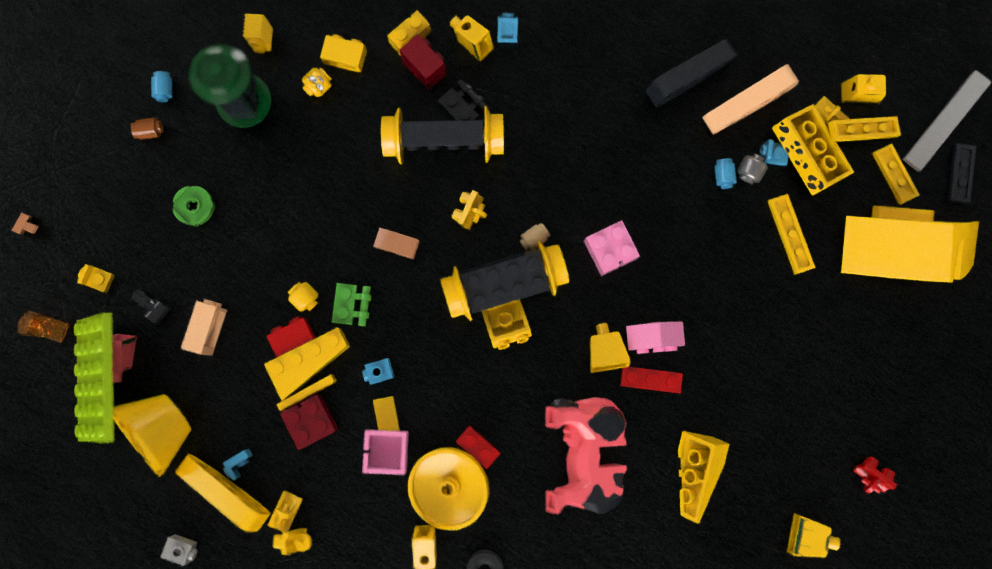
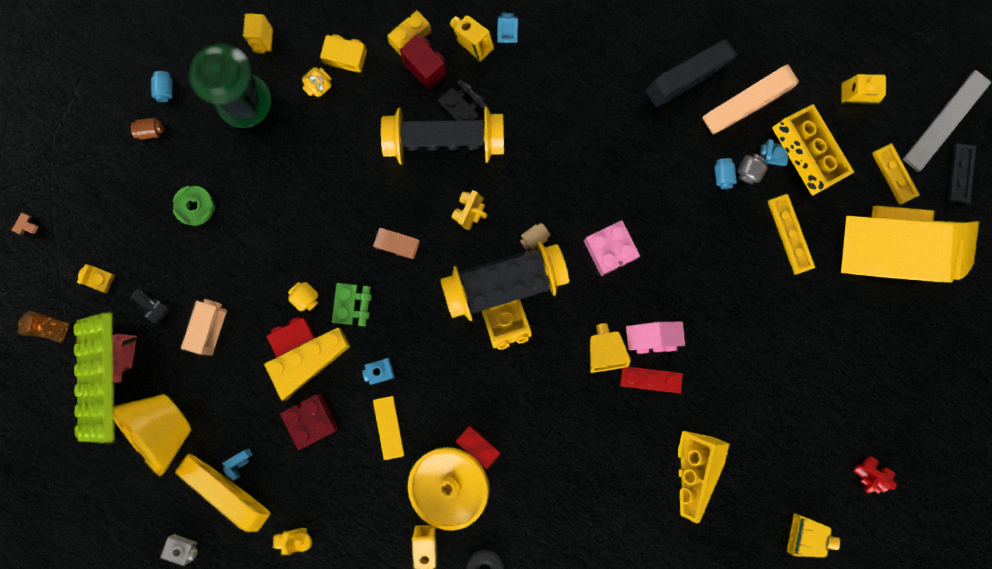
(285, 511): yellow hips -> none
(306, 393): yellow tile -> none
(387, 452): bright pink piece -> none
(588, 426): coral animal -> none
(829, 111): yellow hips -> none
(864, 129): yellow plate -> none

